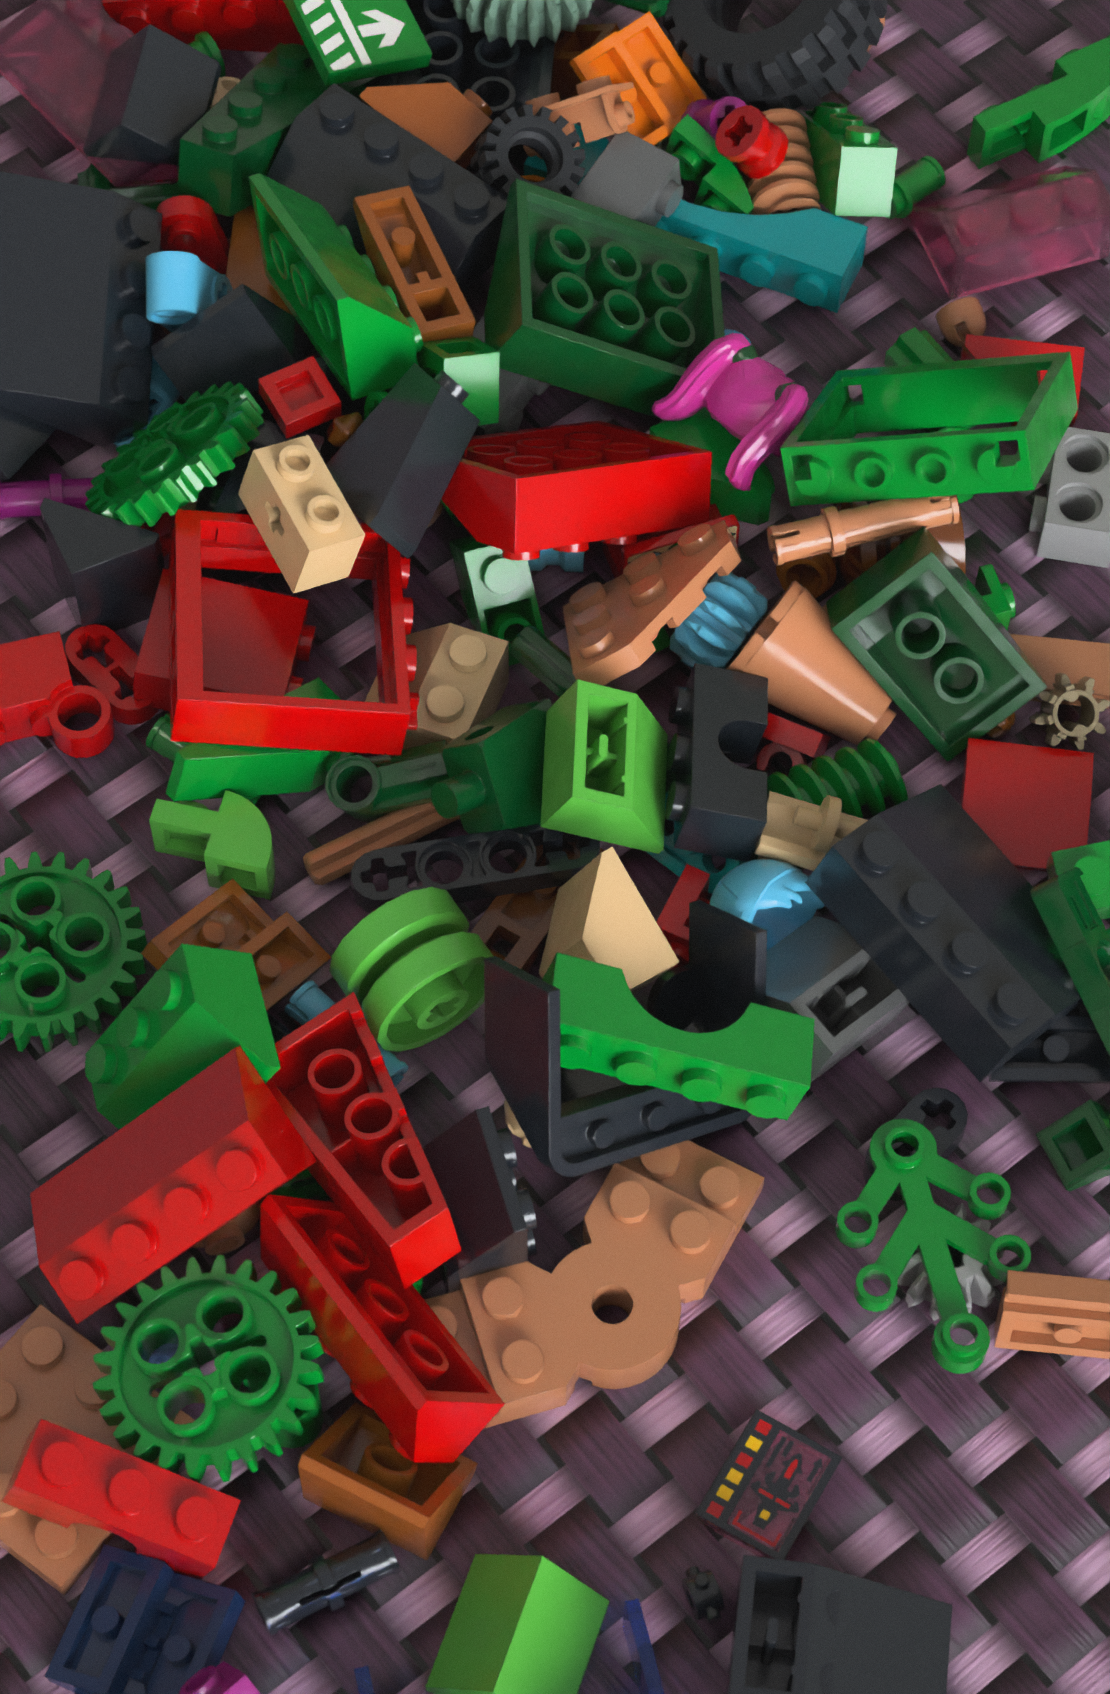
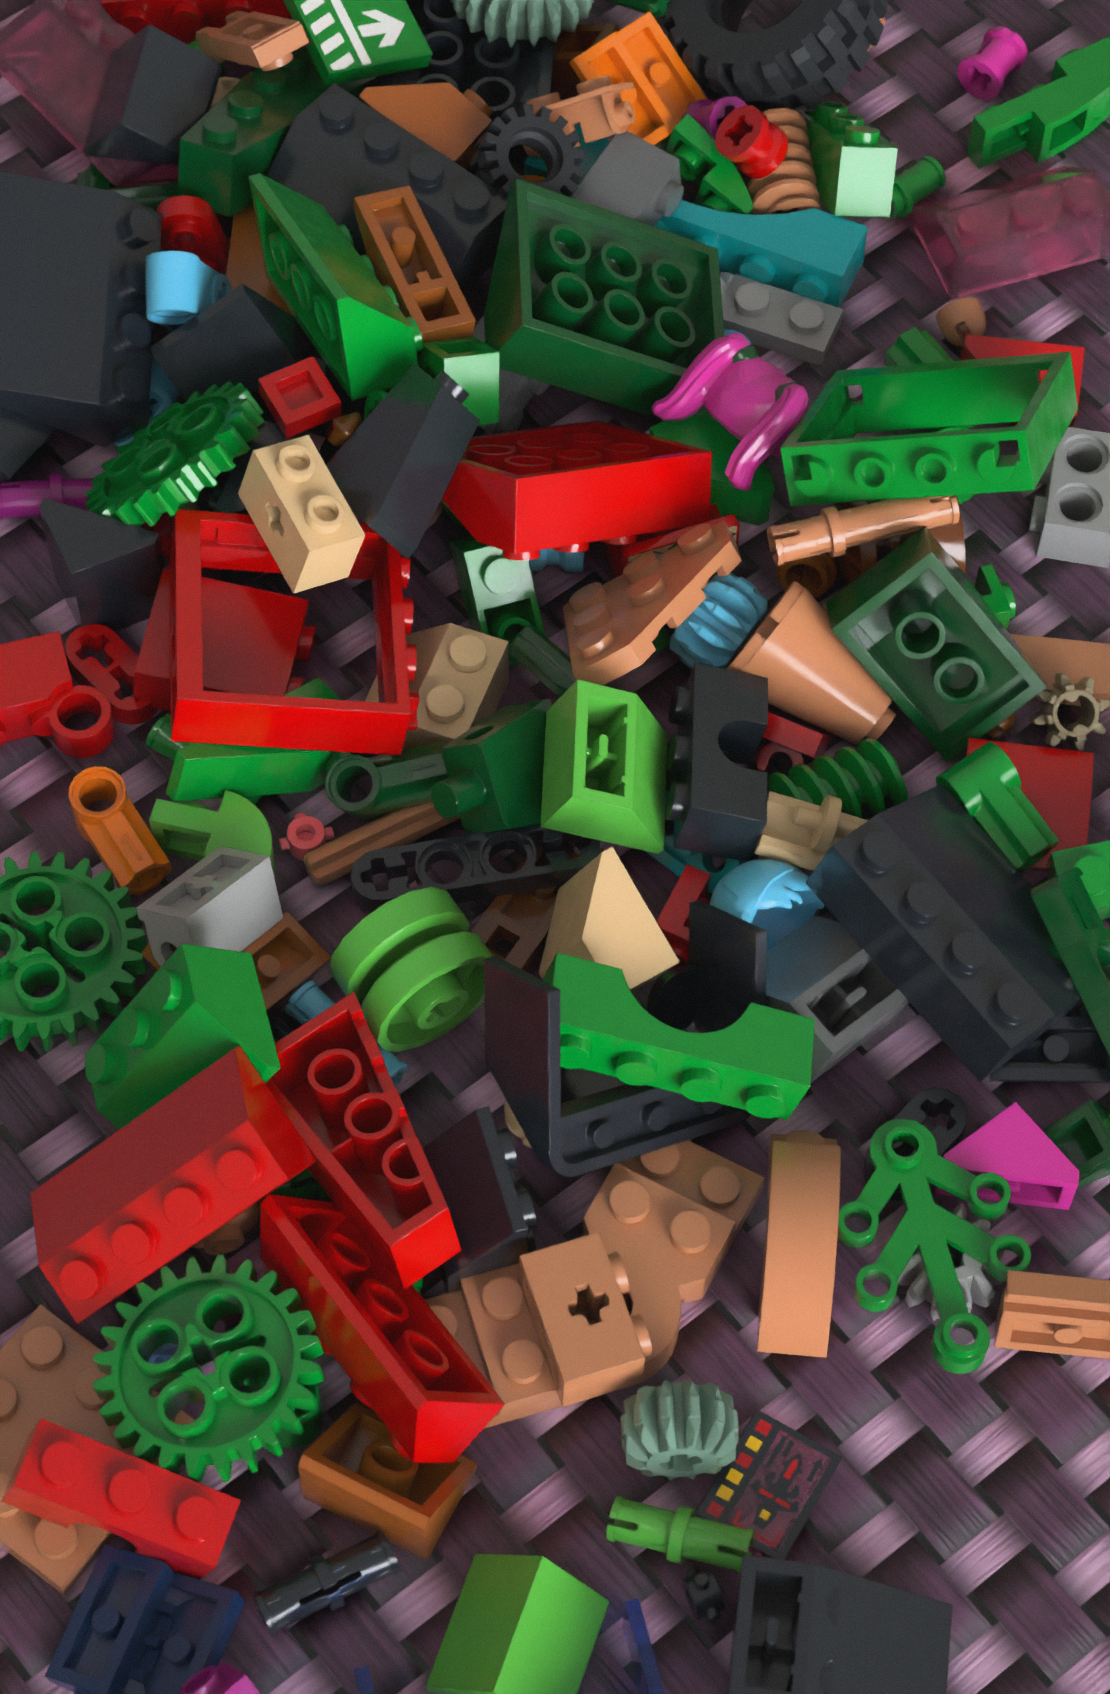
(117, 833): none -> orange piece
(214, 904): none -> light grey hinge
(253, 40): none -> nougat hinge
(305, 835): none -> coral piece
(581, 1356): none -> nougat brick
(679, 1429): none -> sand green gear
(679, 1534): none -> bright green pin
(779, 318): none -> light grey hinge
(799, 1244): none -> nougat arch
(985, 71): none -> dark pink bush
(991, 795): none -> green piece
(1023, 1156): none -> dark pink slope

